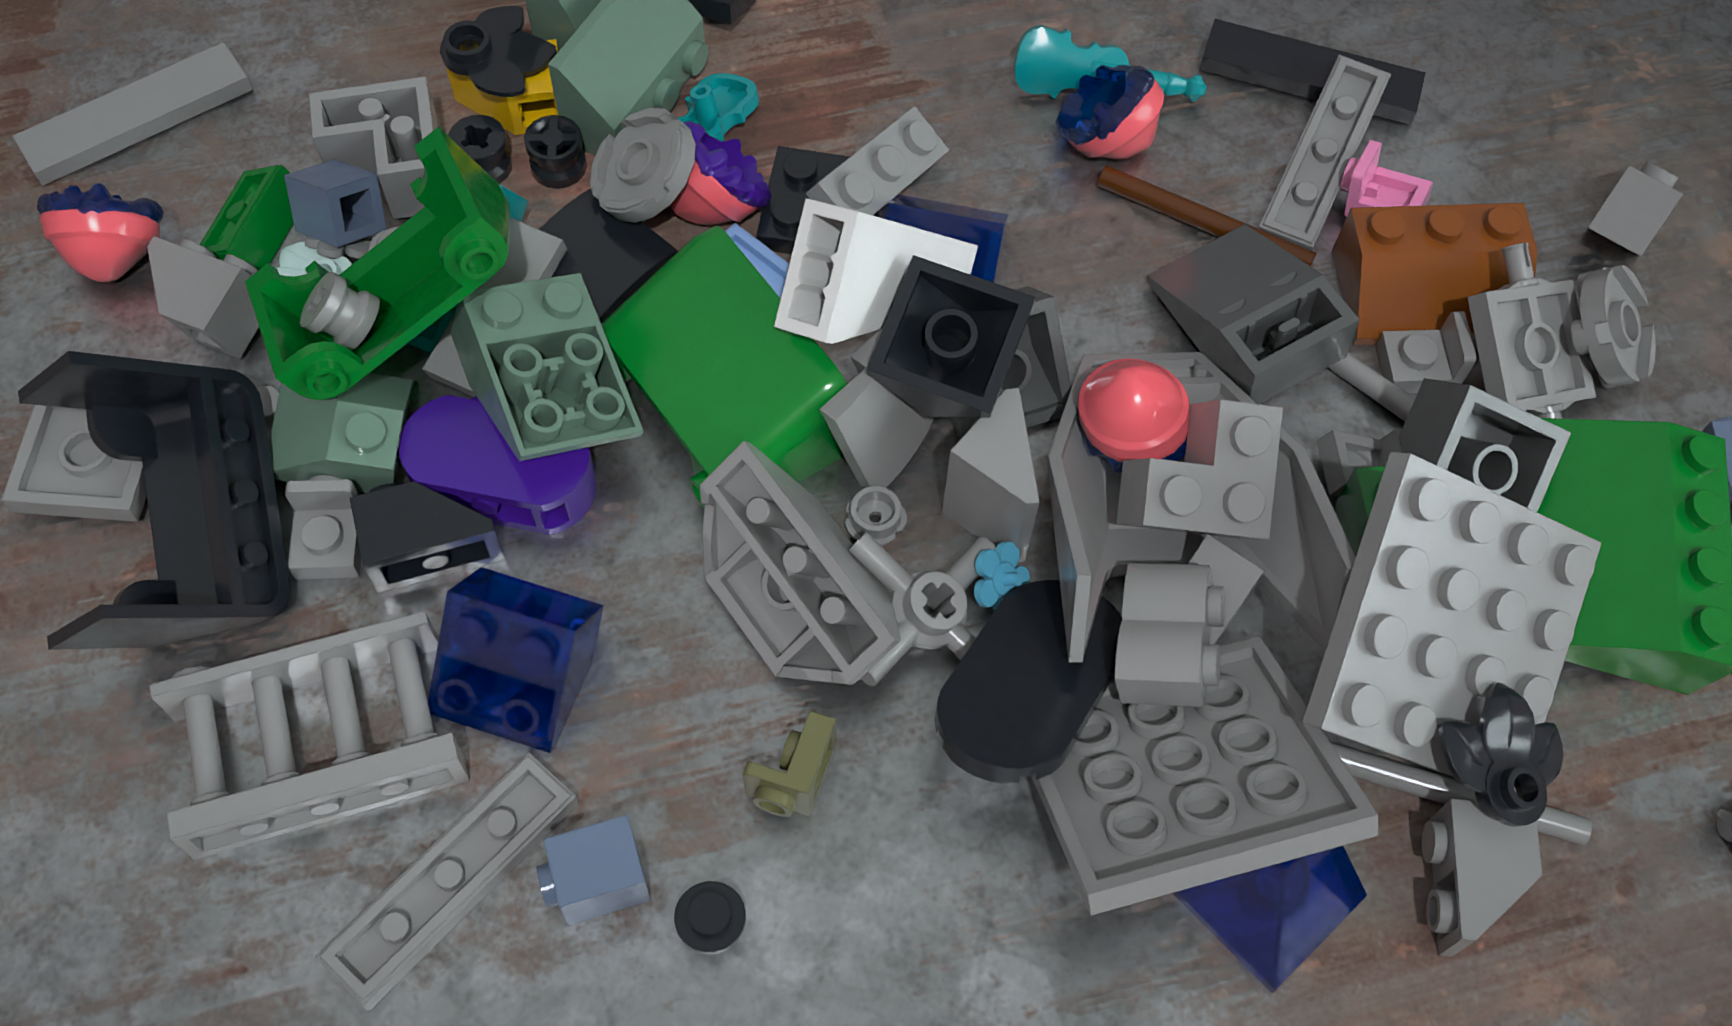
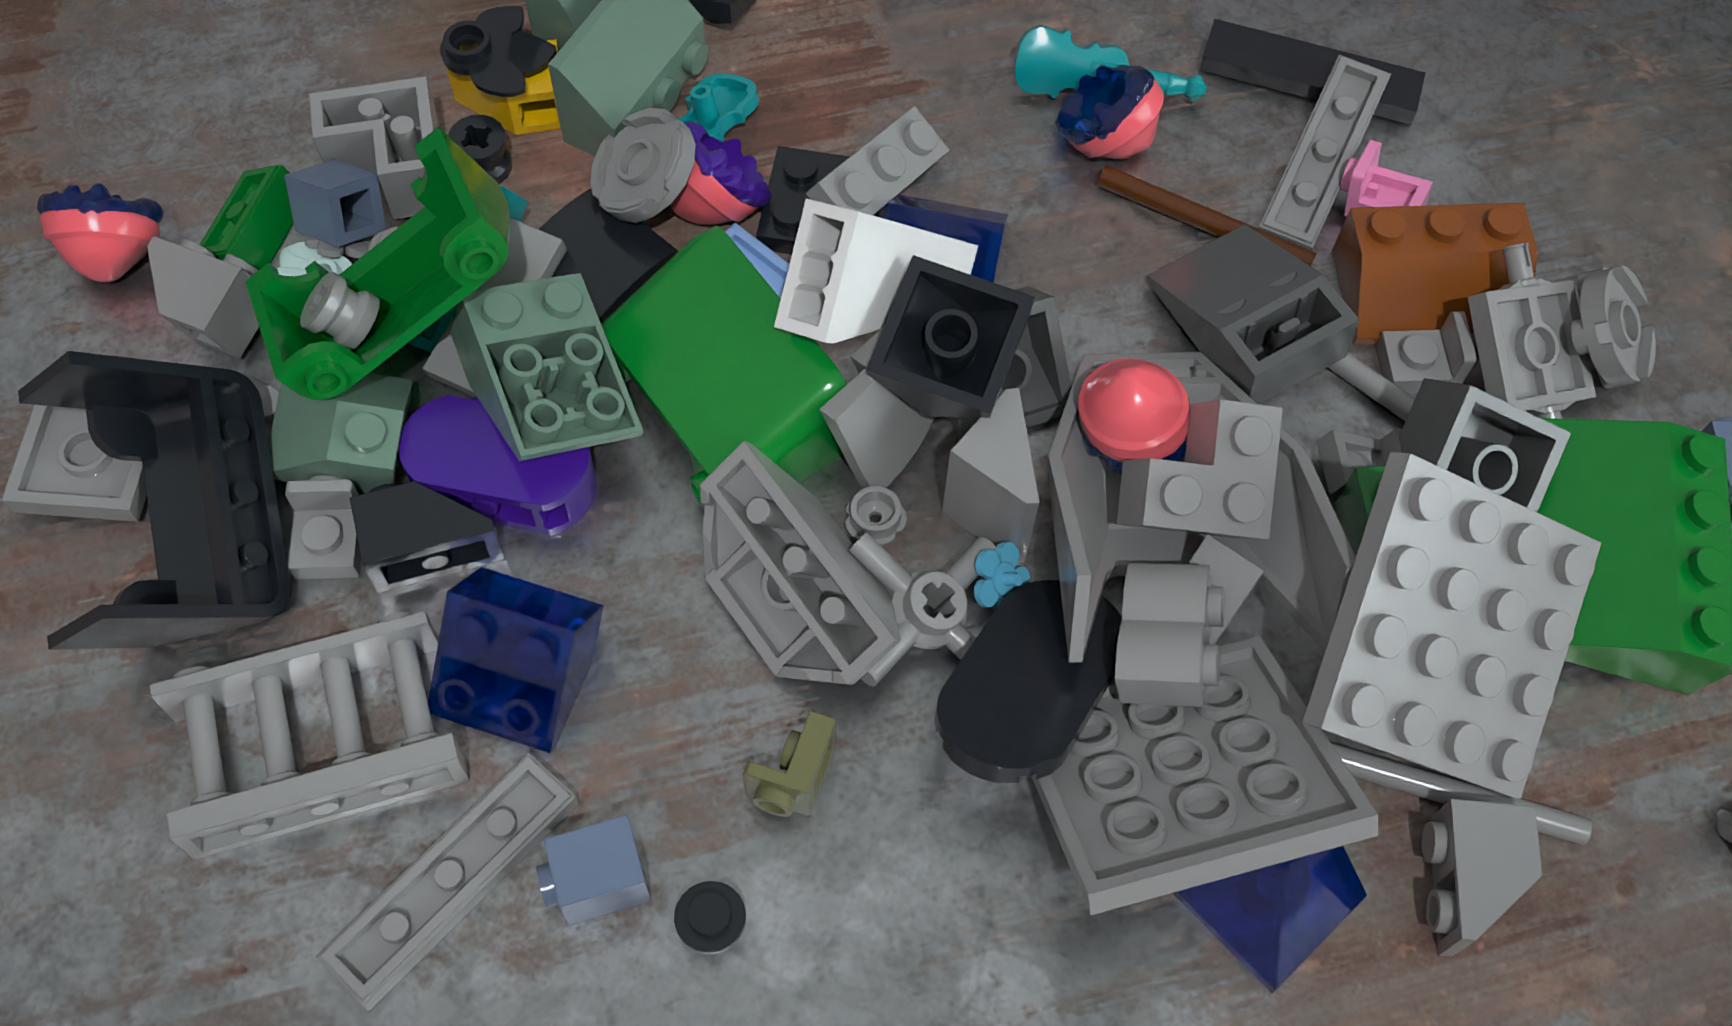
(132, 113): light grey tile -> none
(548, 138): black wheel -> none
(1504, 754): black plate -> none
(1637, 207): light grey slope -> none

